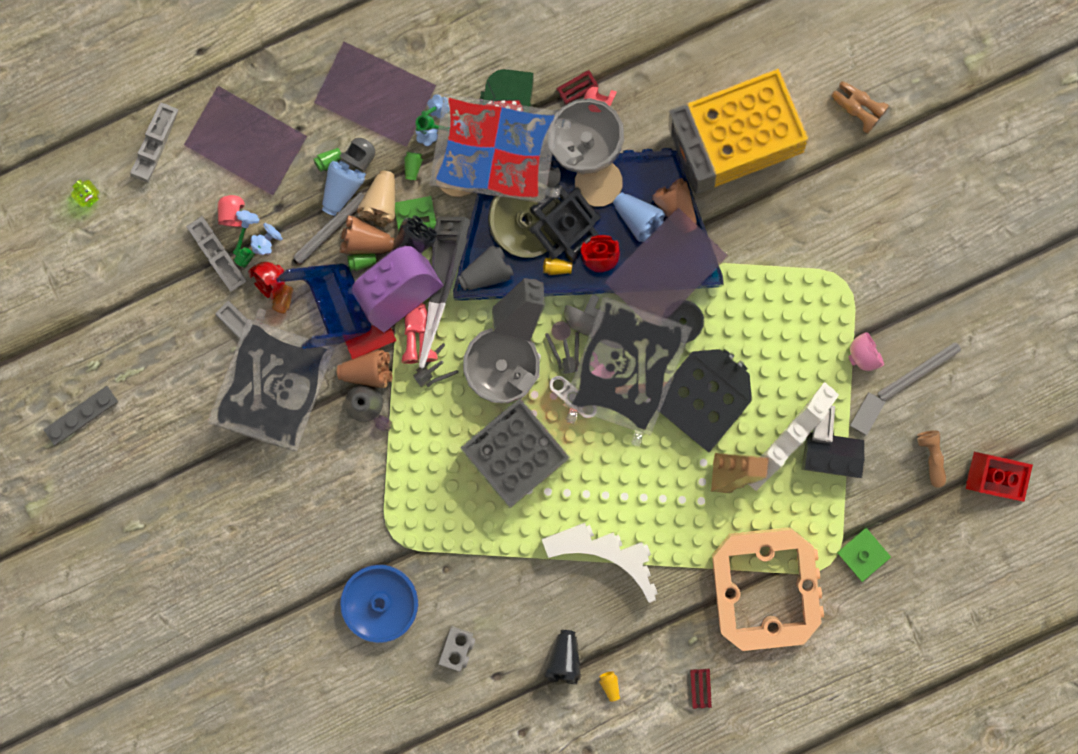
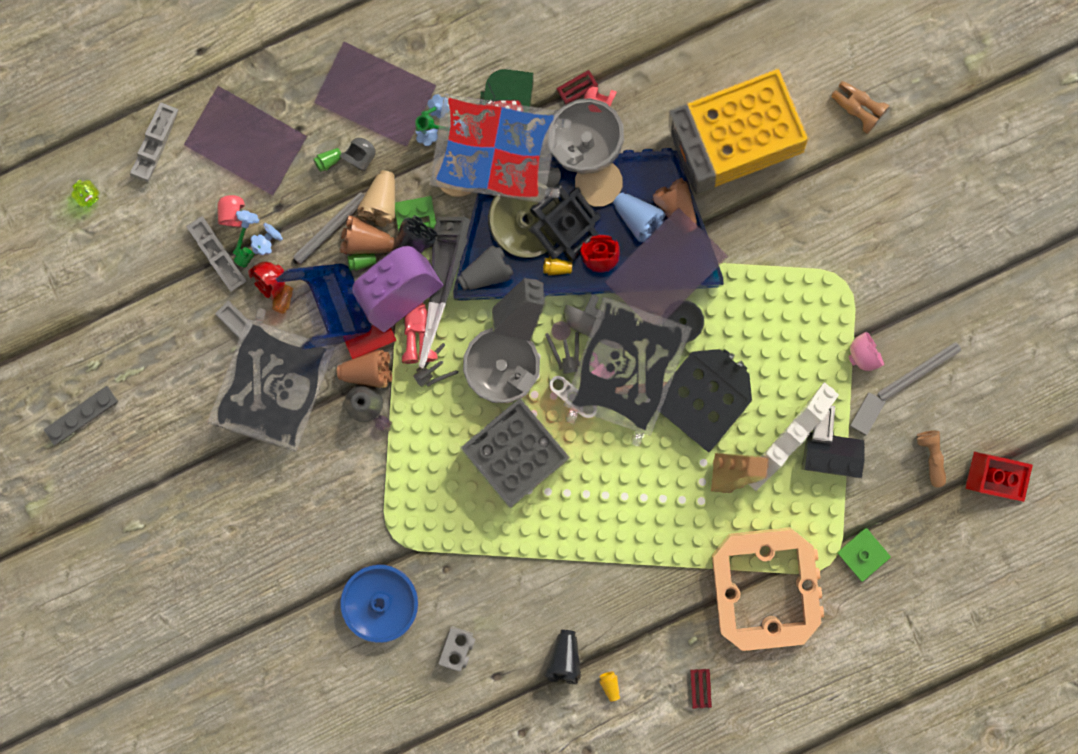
(340, 186): light blue cone -> none
(412, 165): bright green cone -> none
(578, 540): white arch -> none

